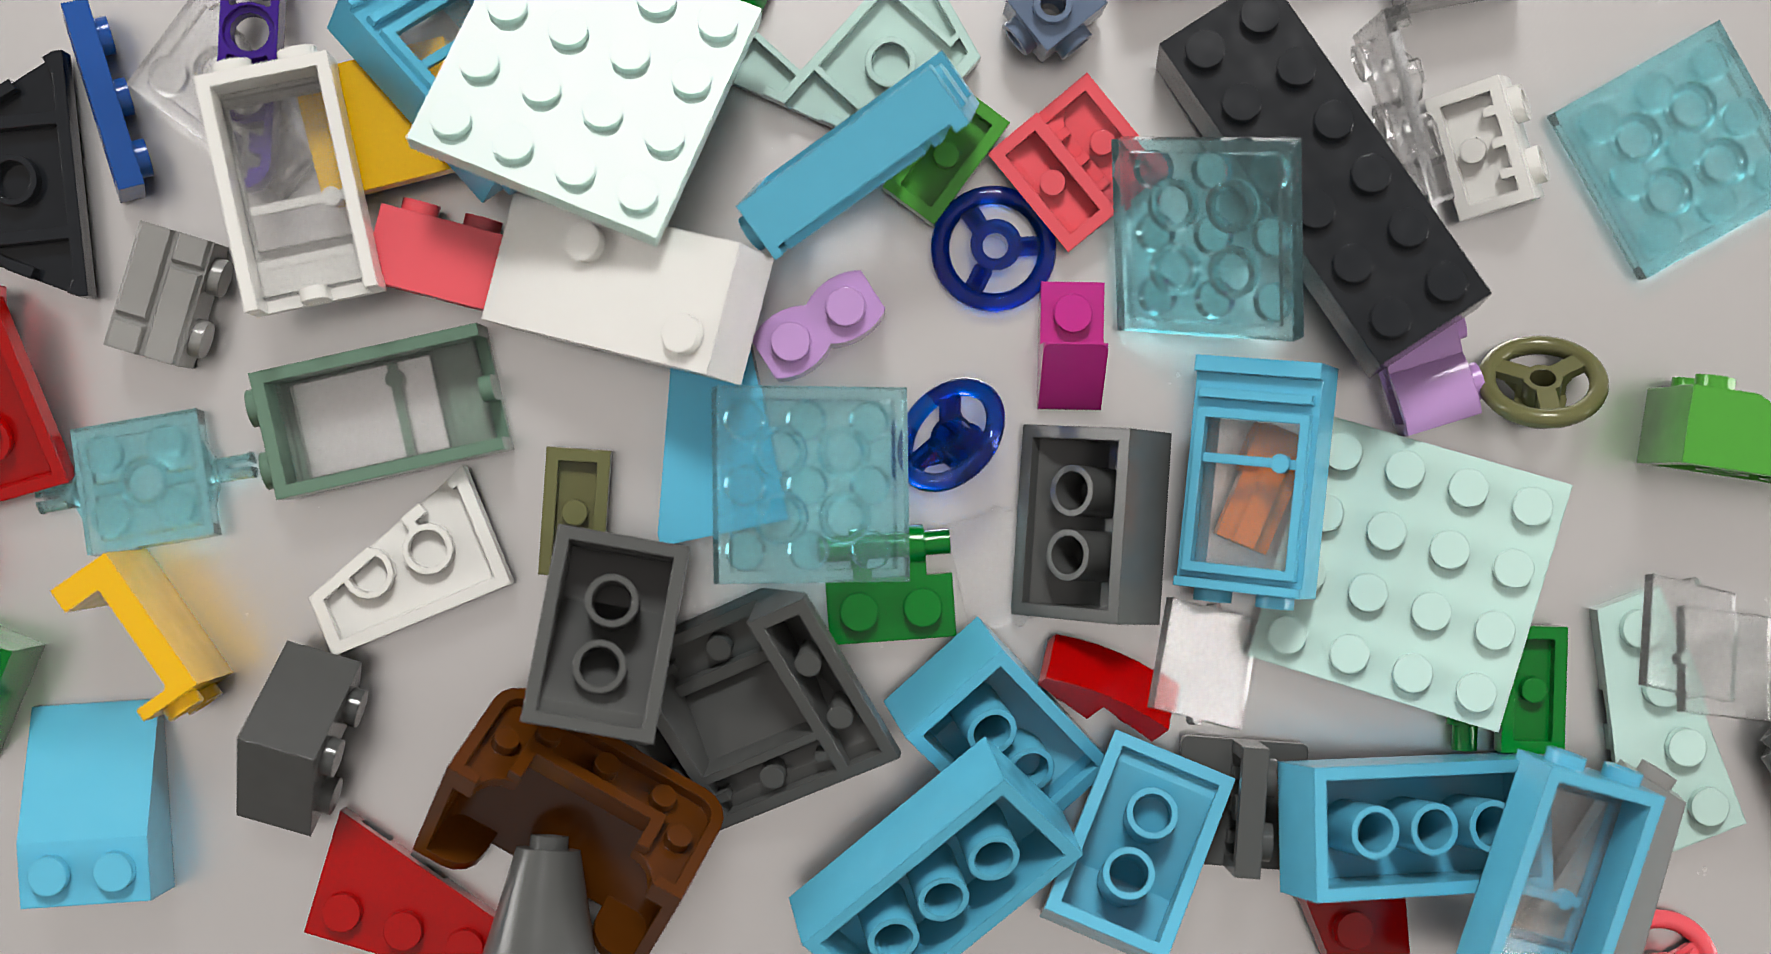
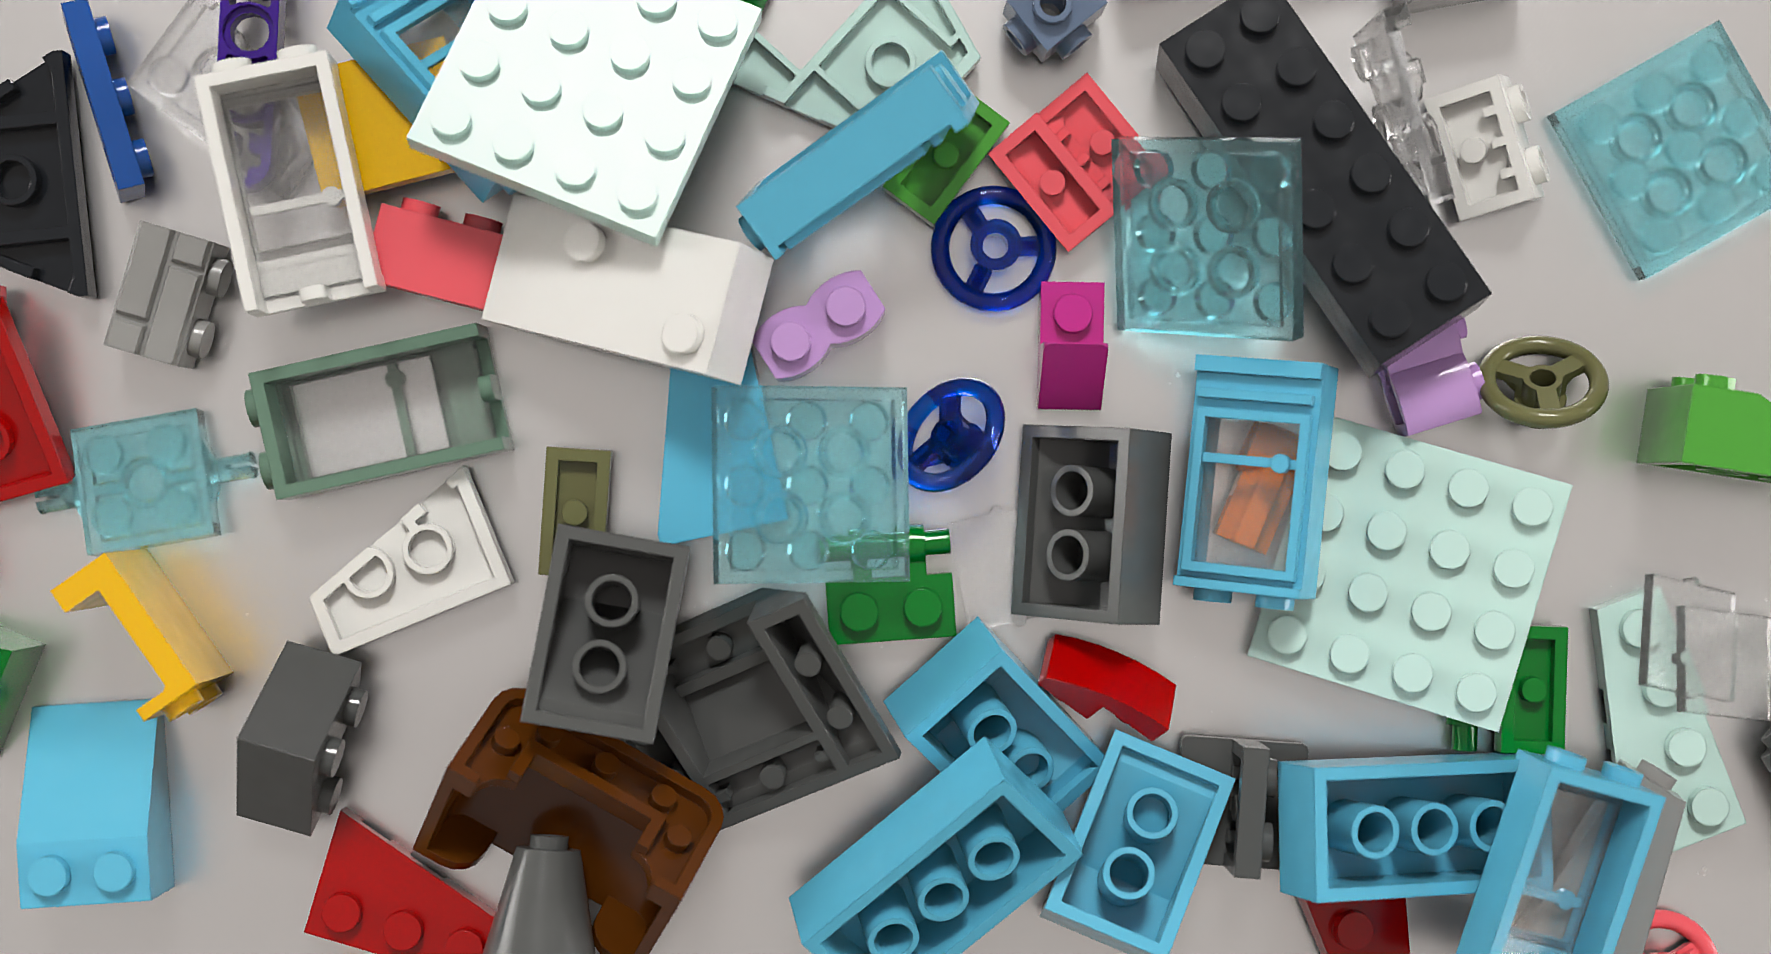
(1202, 664): clear piece -> none

